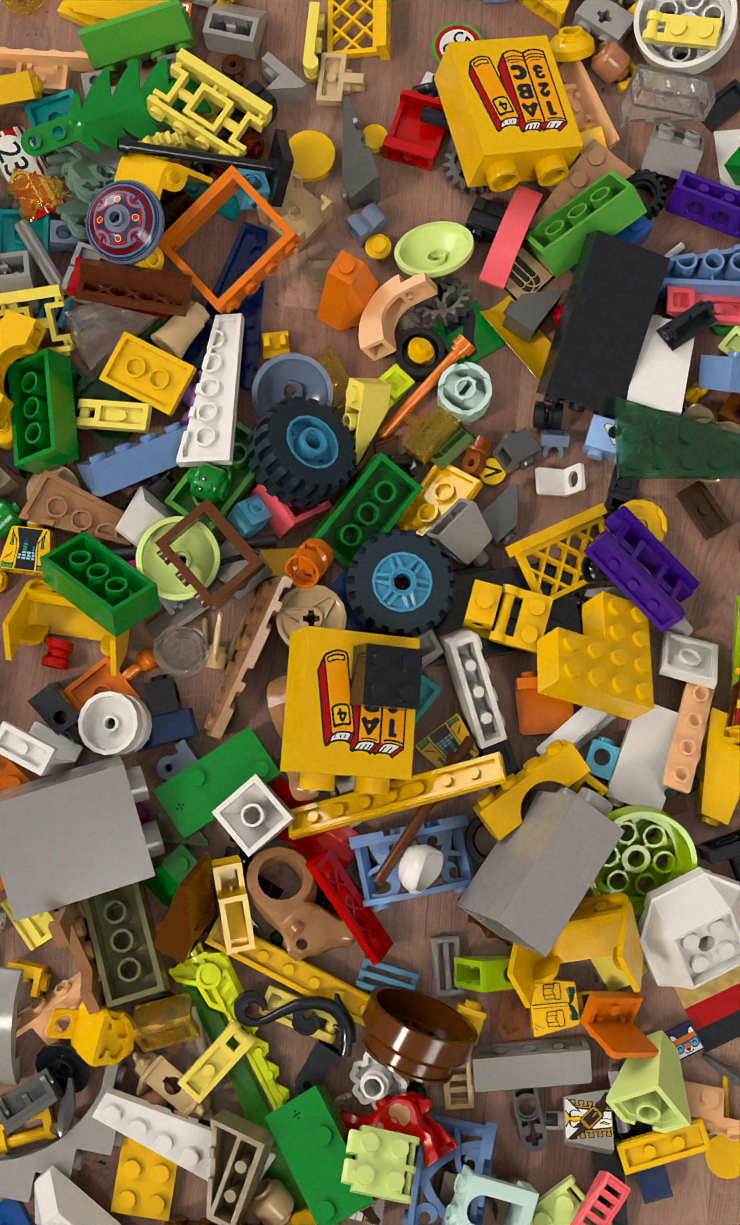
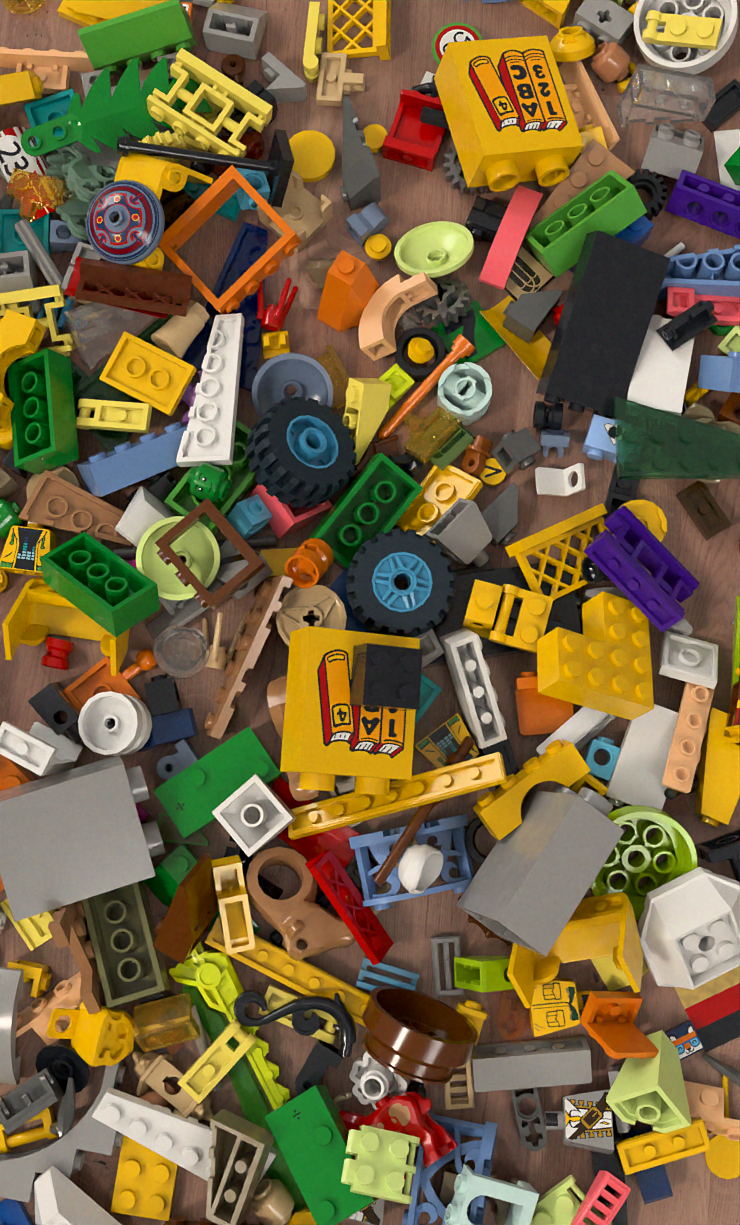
(274, 315): none -> red plant

